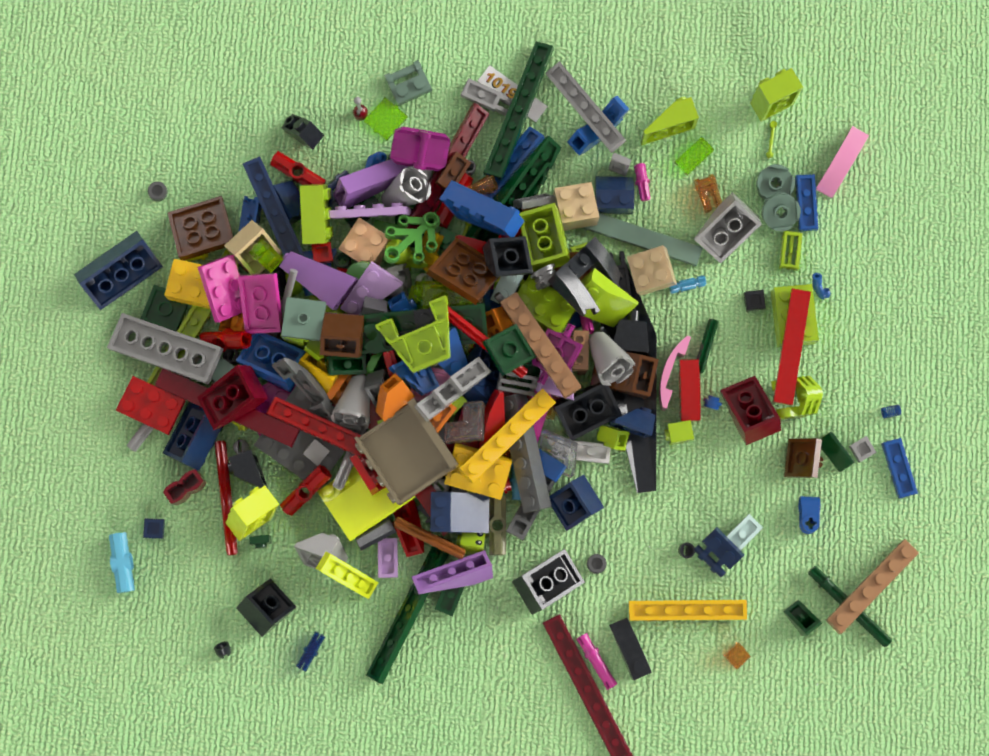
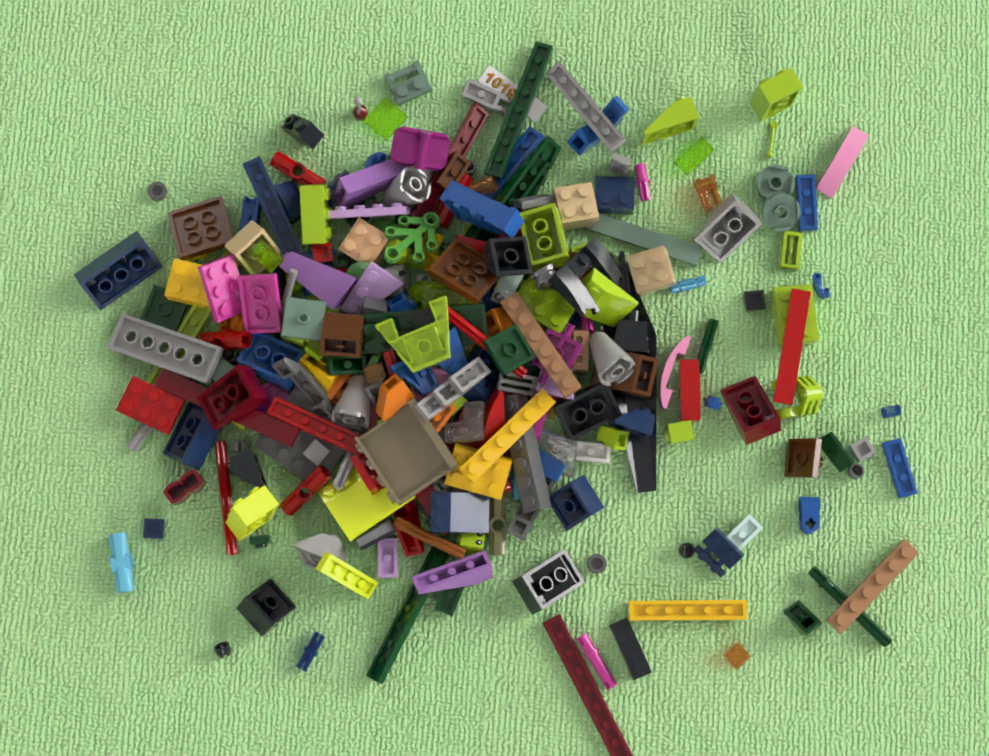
(374, 372): none -> clear orange slope
(858, 469): none -> dark grey hinge

